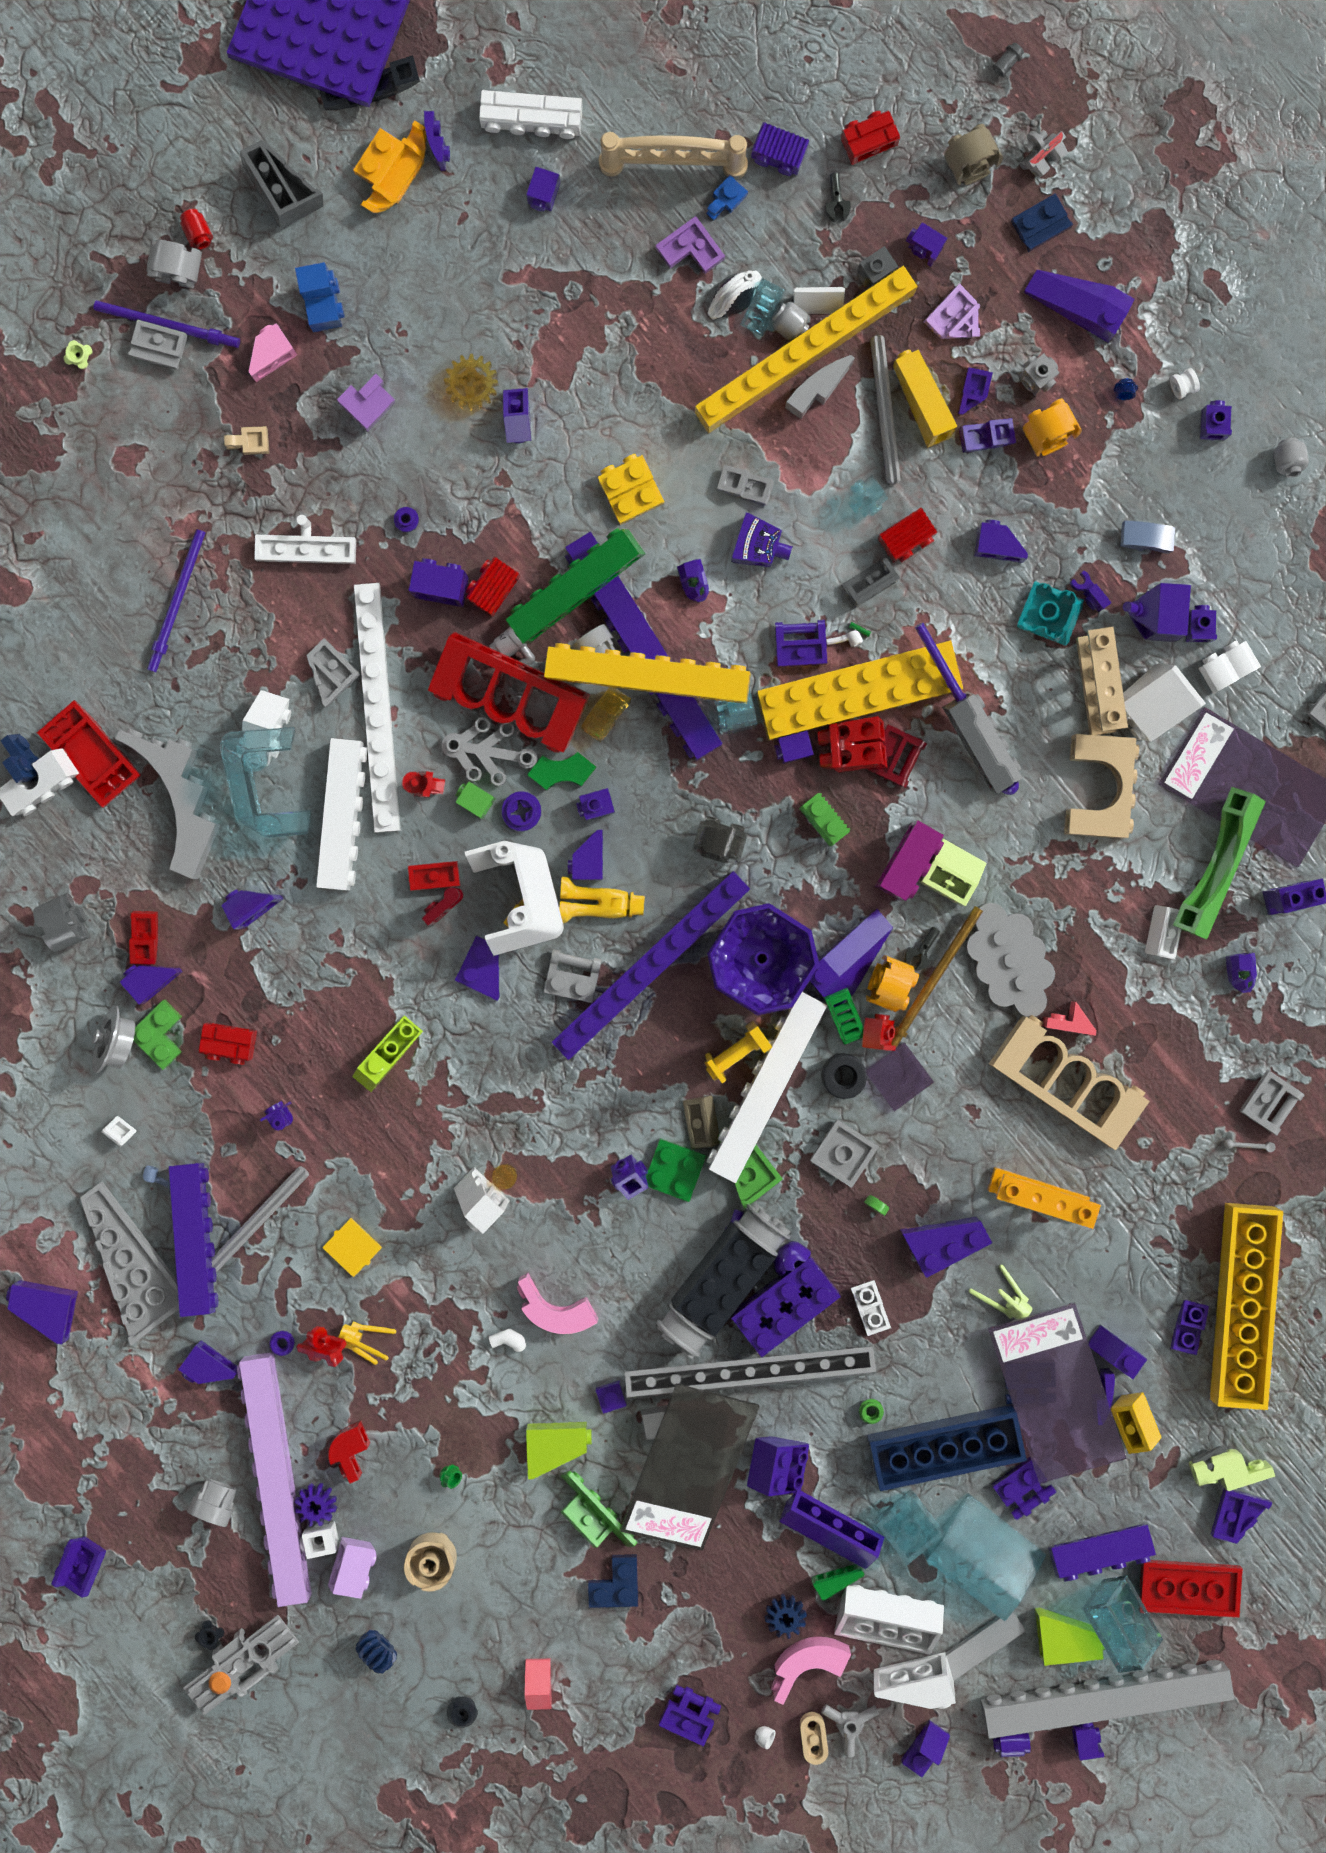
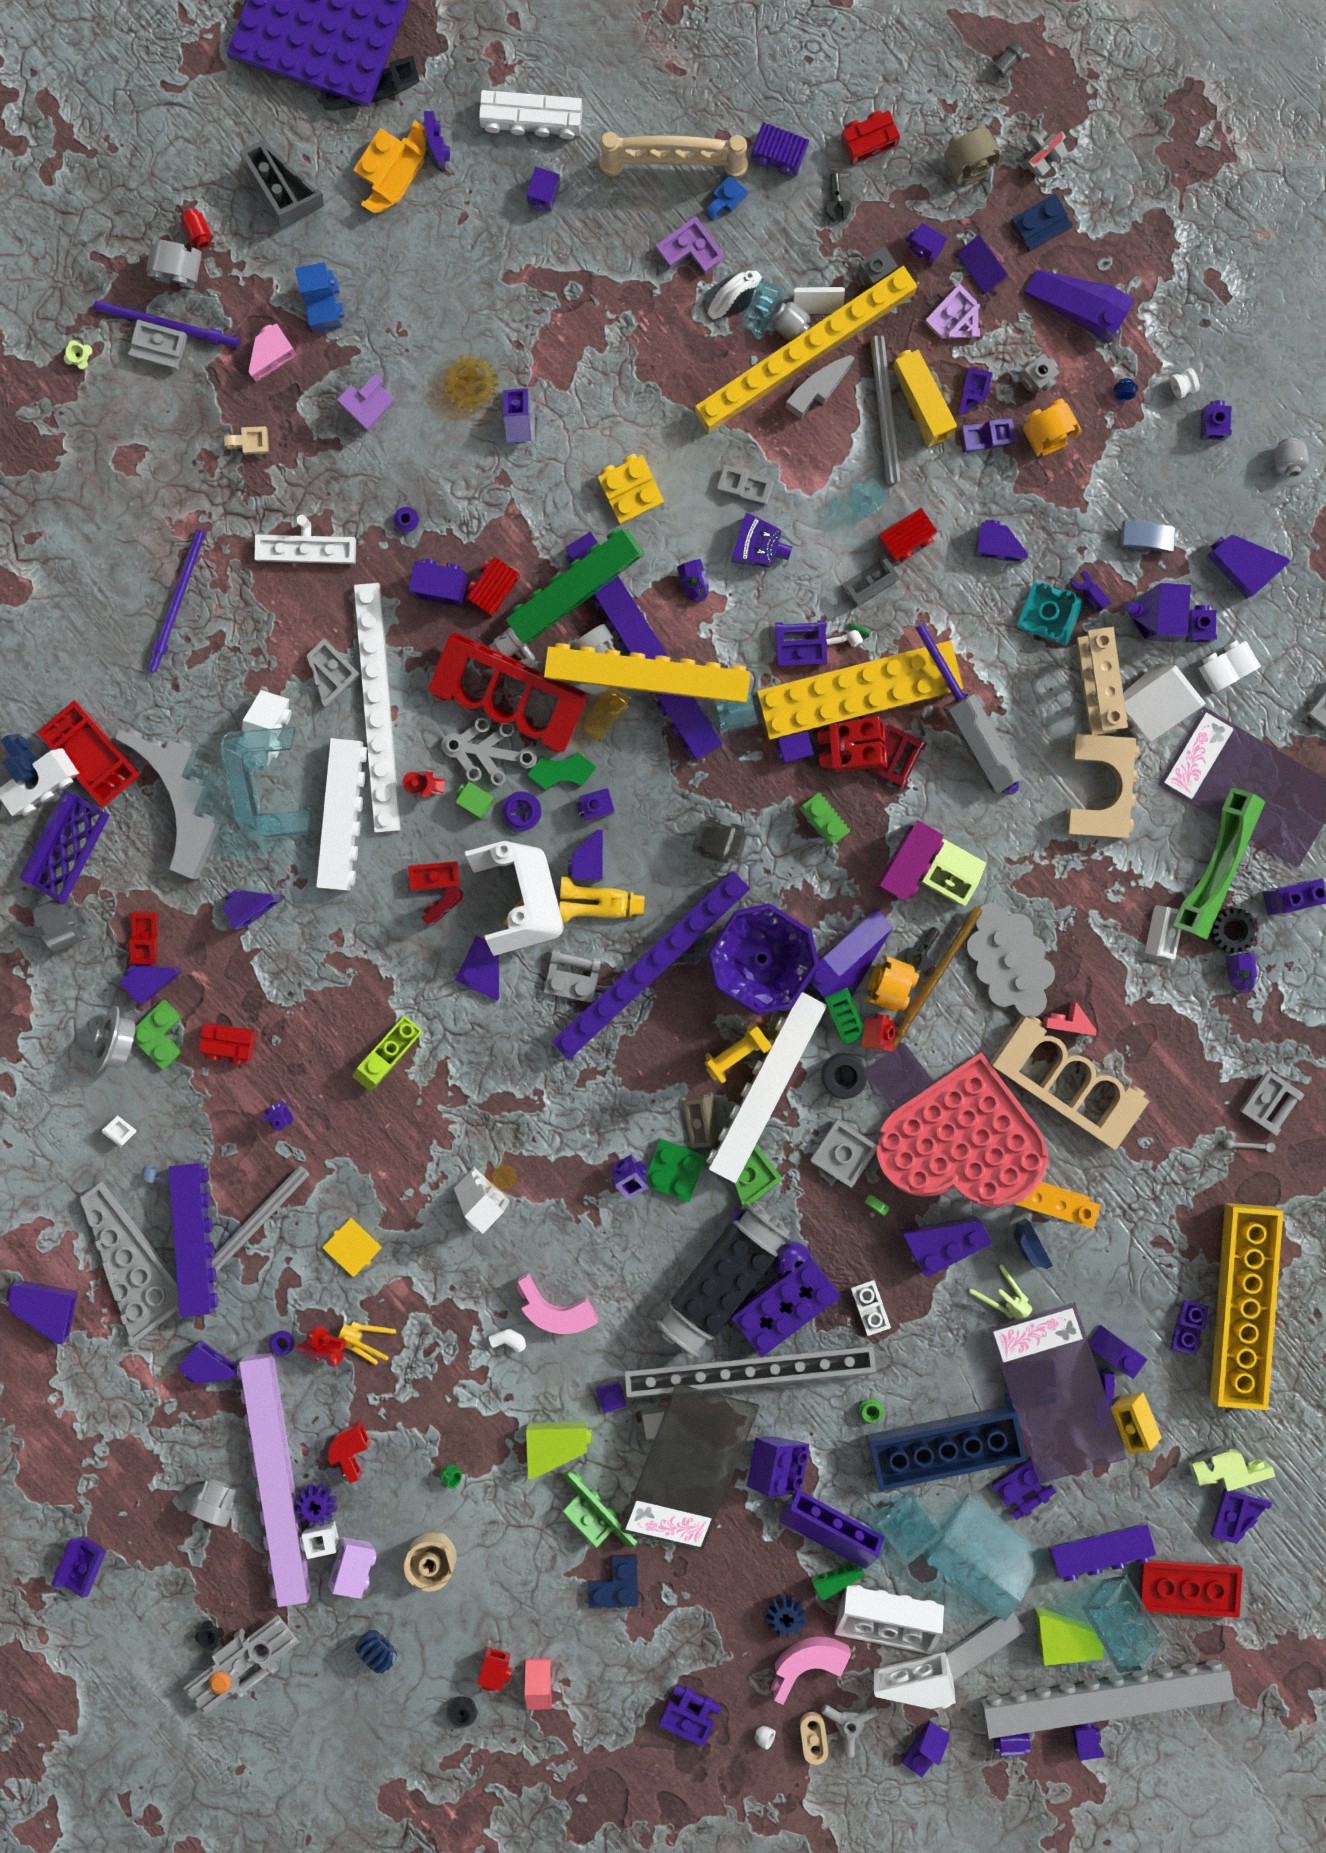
(54, 843): none -> dark purple fence
(494, 1670): none -> red brick
(964, 1137): none -> coral plate
(982, 264): none -> dark purple slope
(1030, 1245): none -> dark blue slope
(1246, 563): none -> dark purple slope
(1246, 937): none -> black tyre

